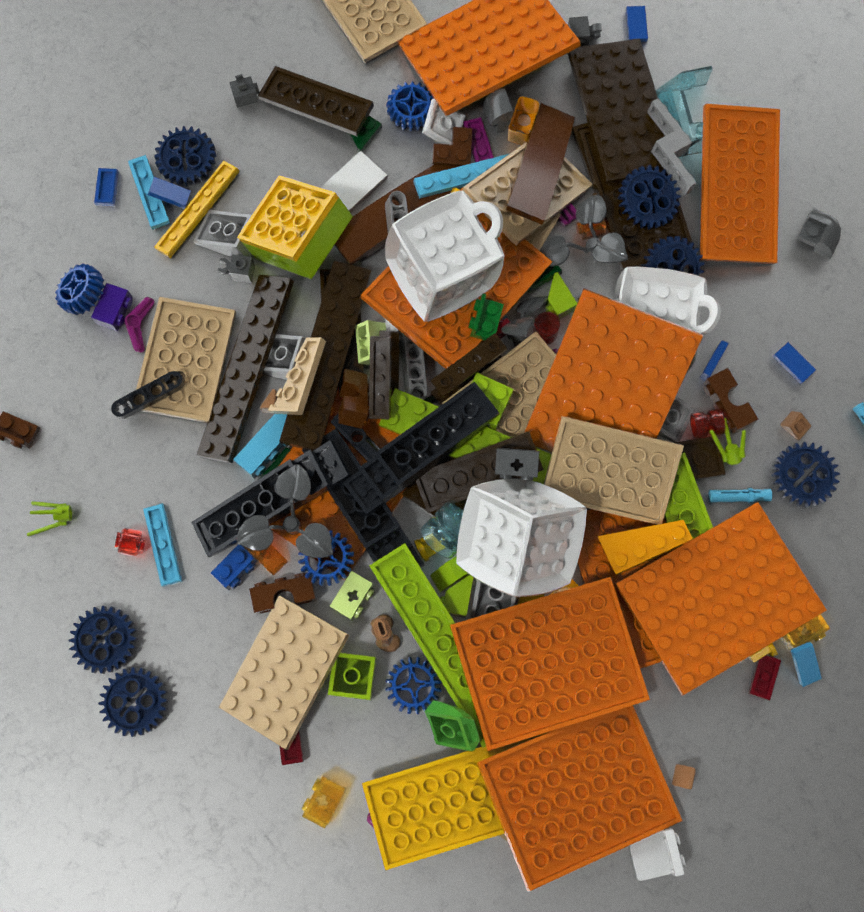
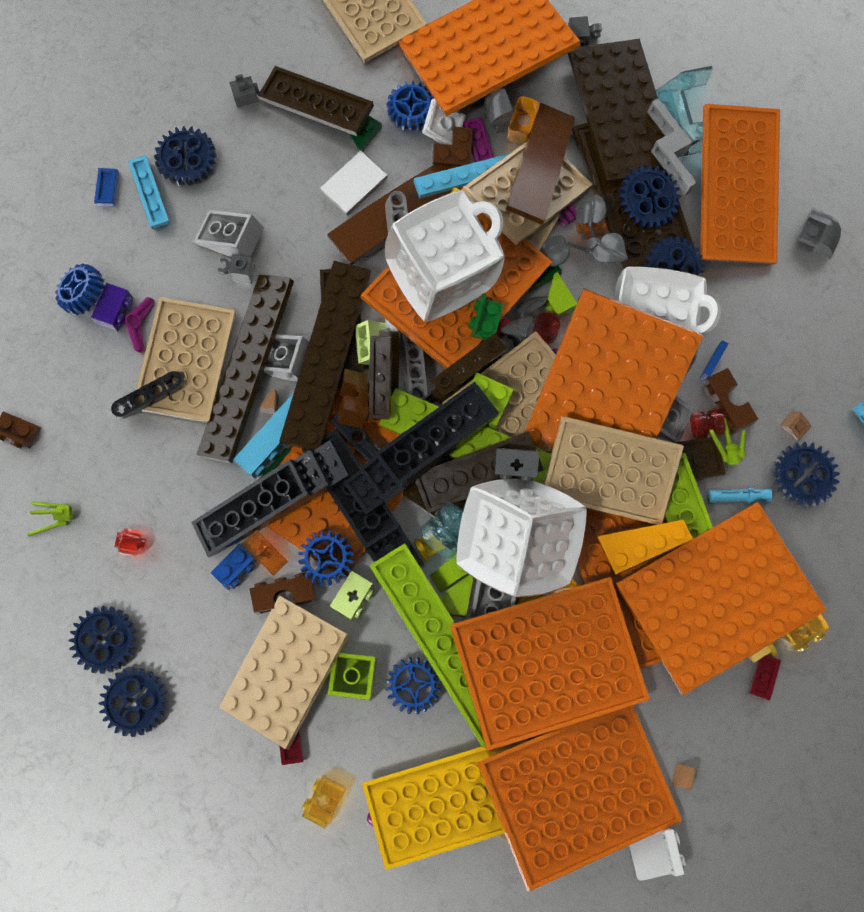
(162, 545): medium azure tile -> none
(169, 192): blue tile -> none
(196, 209): yellow tile -> none
(295, 226): yellow piece -> none
(299, 379): tan wing -> none
(316, 538): dark grey plant -> none
(382, 631): medium nougat piece -> none
(452, 726): bright green slope -> none
(636, 23): blue tile -> none
(794, 363): blue tile -> none
(806, 664): dark azure tile -> none

